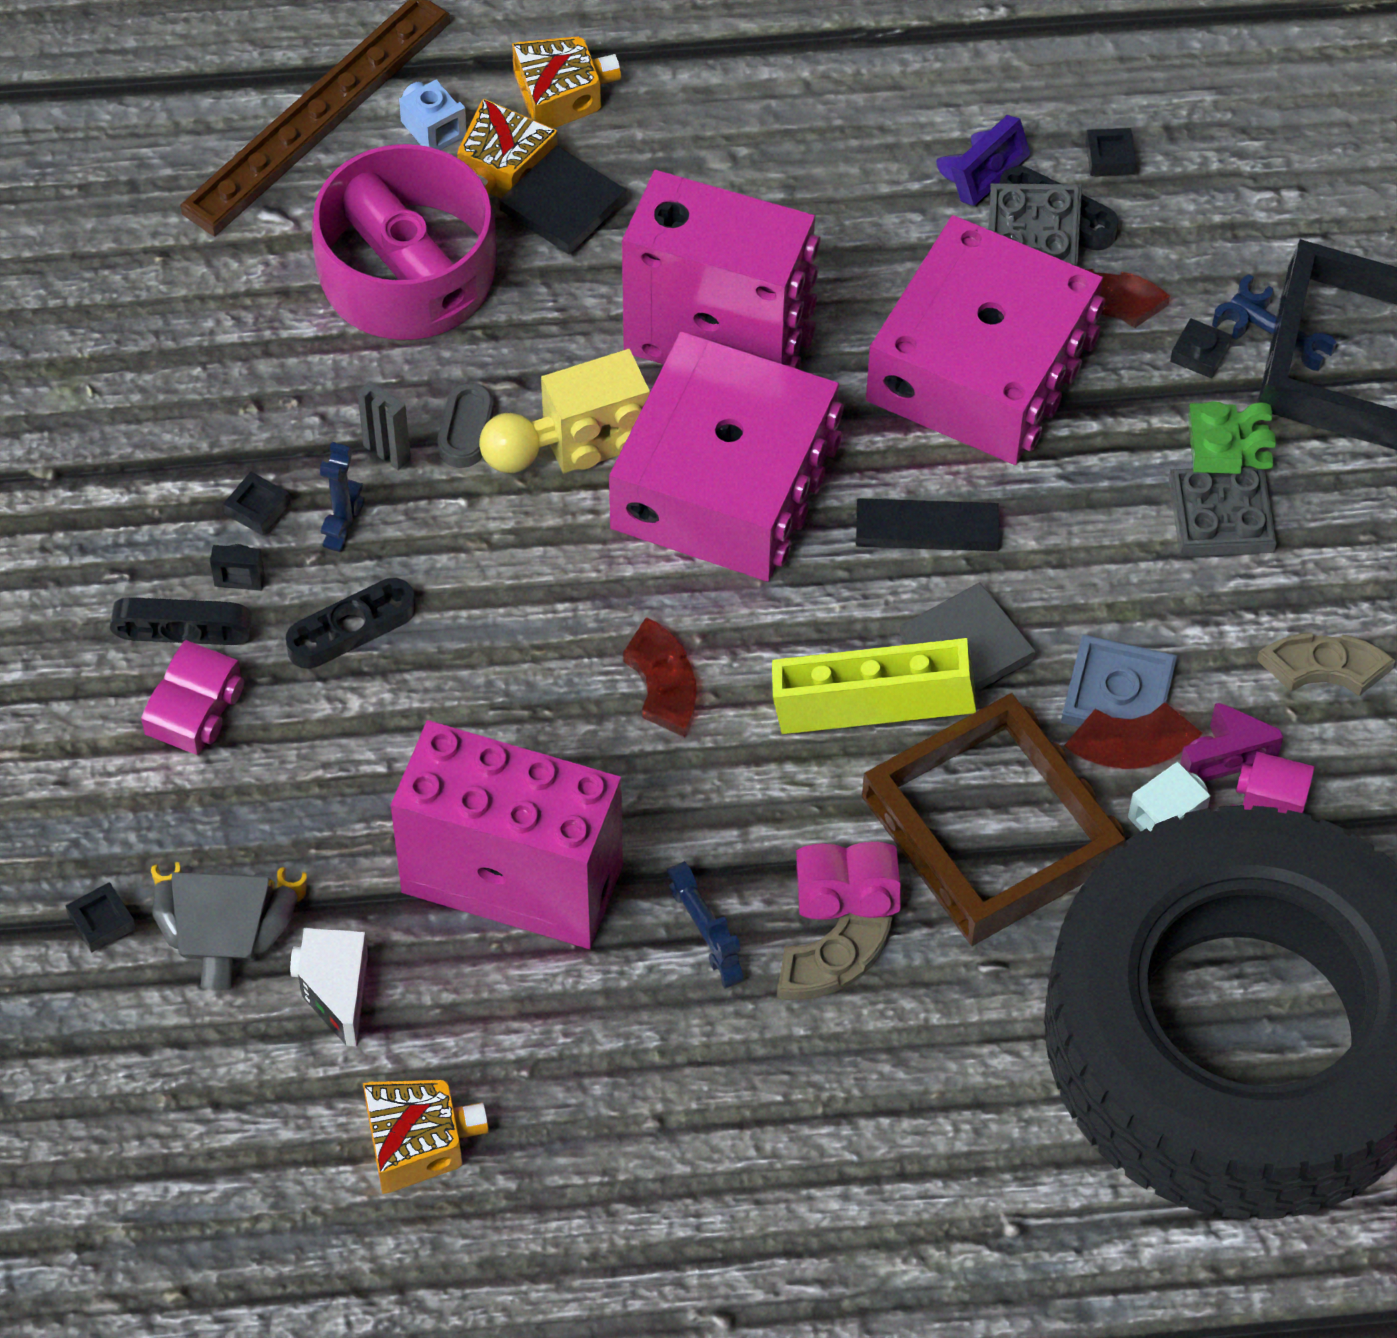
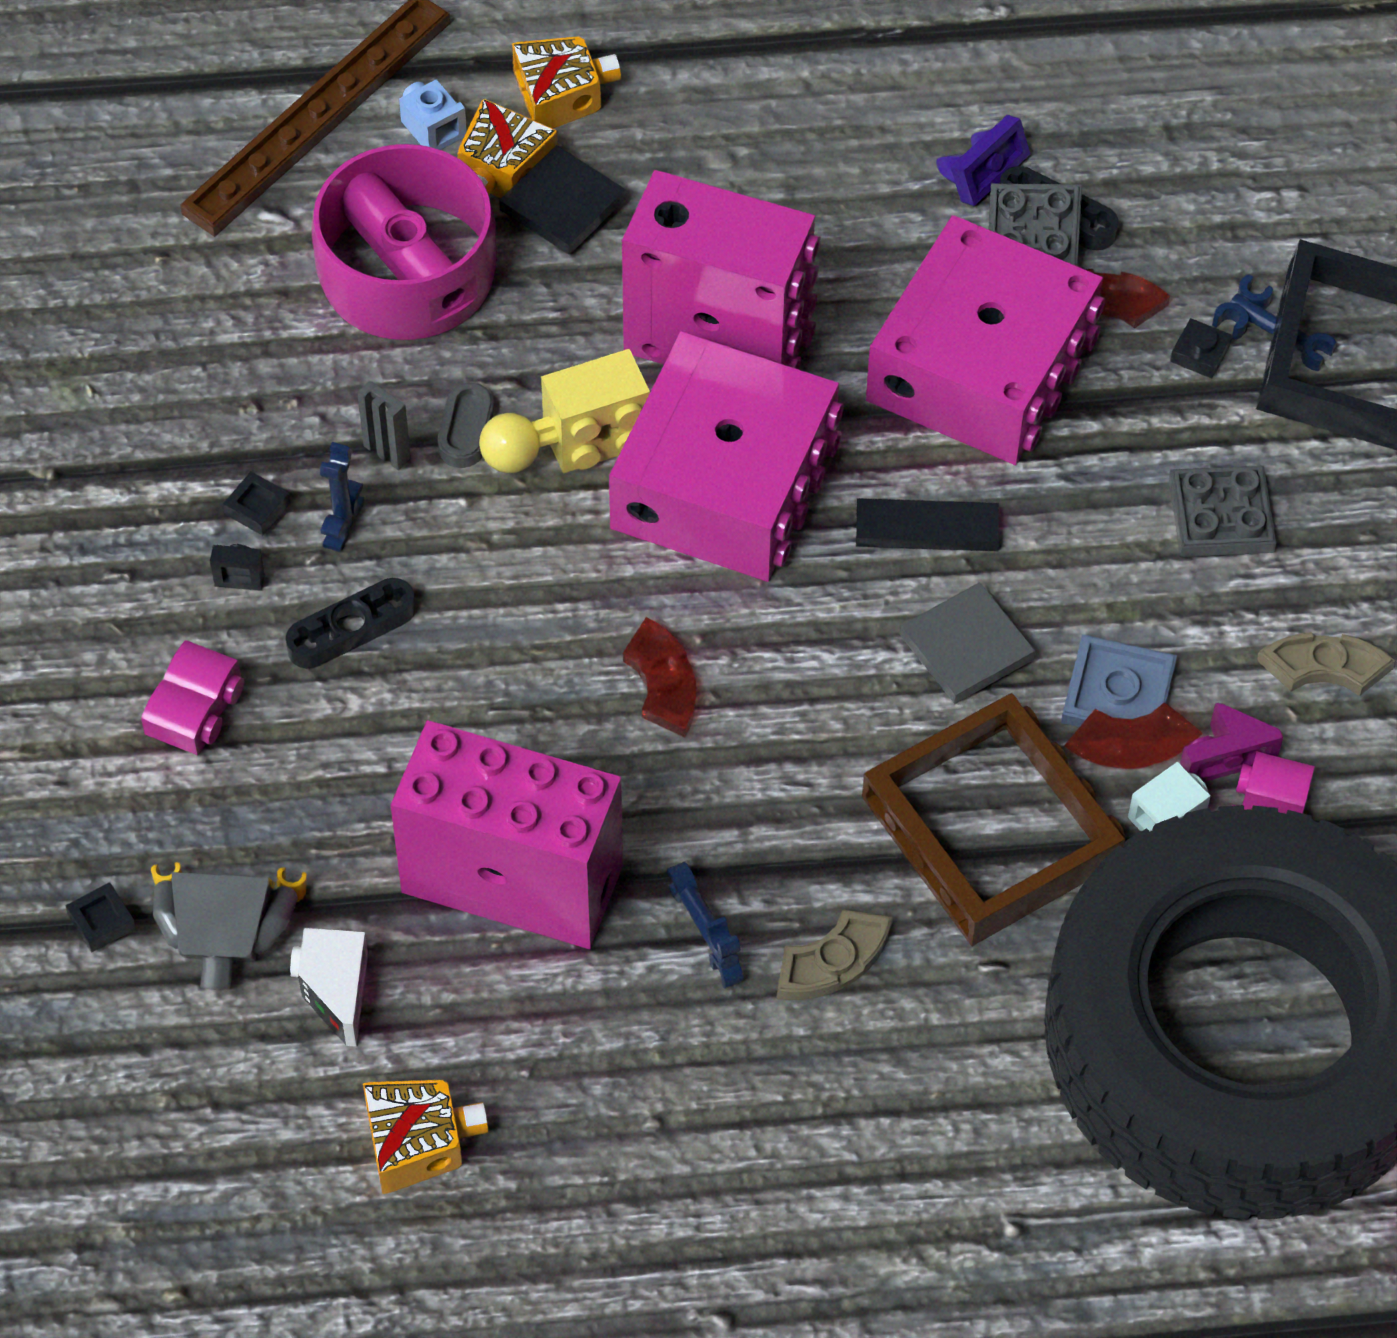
(180, 621): black beam -> none
(848, 880): dark pink brick -> none
(873, 686): neon yellow brick -> none
(1110, 151): black plate -> none
(1227, 439): bright green plate -> none

